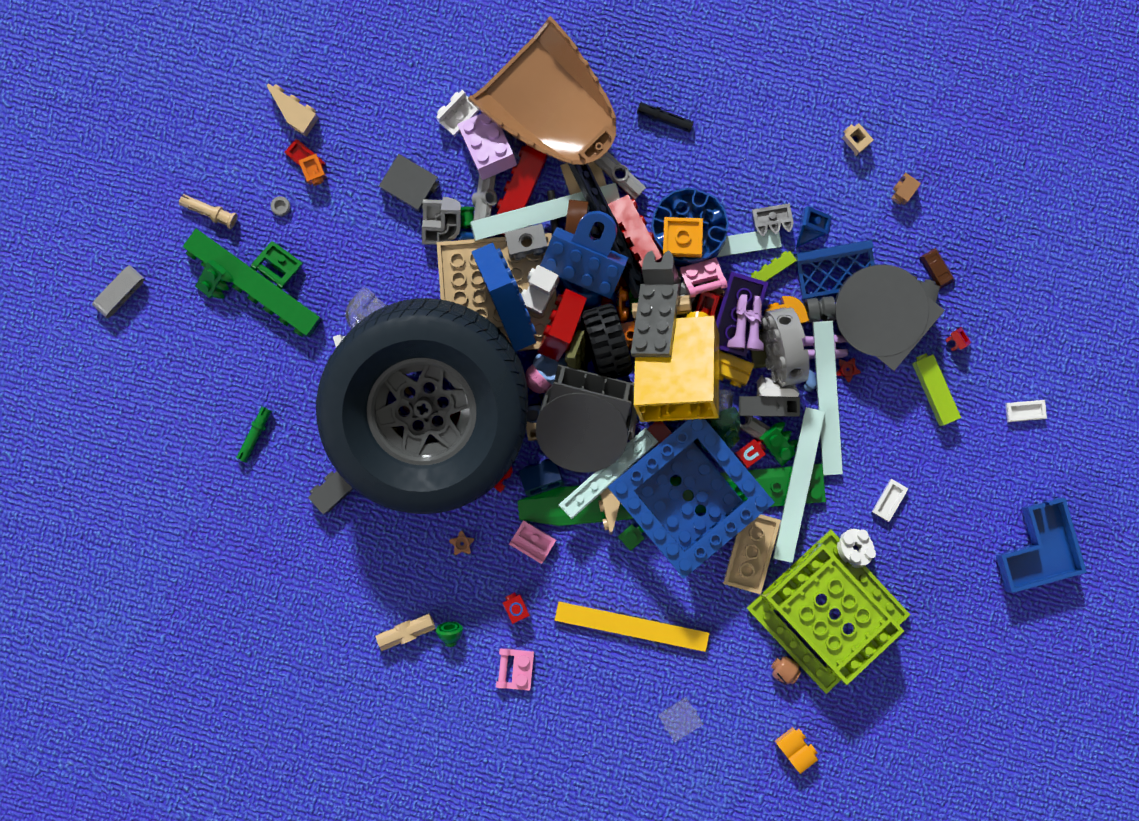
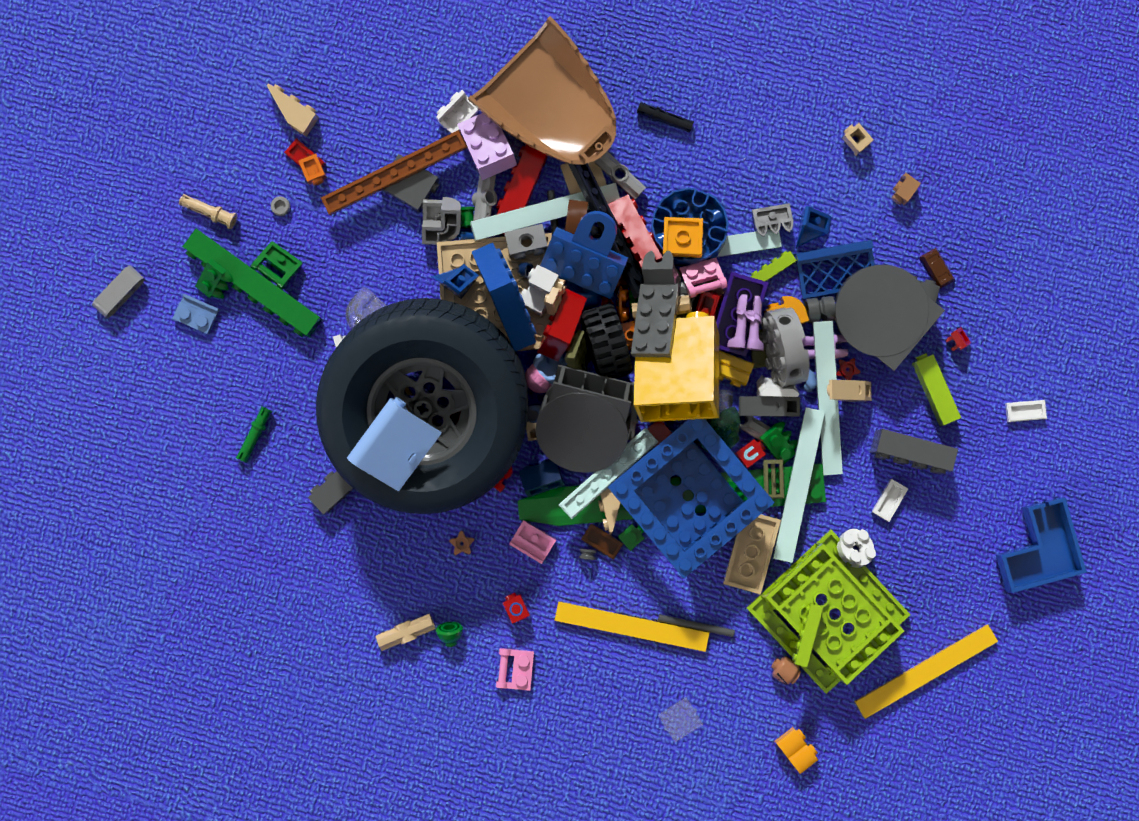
(196, 314): none -> medium blue plate
(391, 442): none -> light blue door
(393, 173): none -> dark orange tile
(457, 280): none -> blue slope
(524, 269): none -> dark blue hinge
(553, 299): none -> tan plate
(587, 554): none -> dark grey bush
(602, 541): none -> reddish brown tile
(696, 625): none -> dark grey bar
(773, 483): none -> olive tile
(807, 635): none -> lime piece
(849, 390): none -> tan slope
(912, 450): none -> dark grey brick
(926, 671): none -> yellow tile

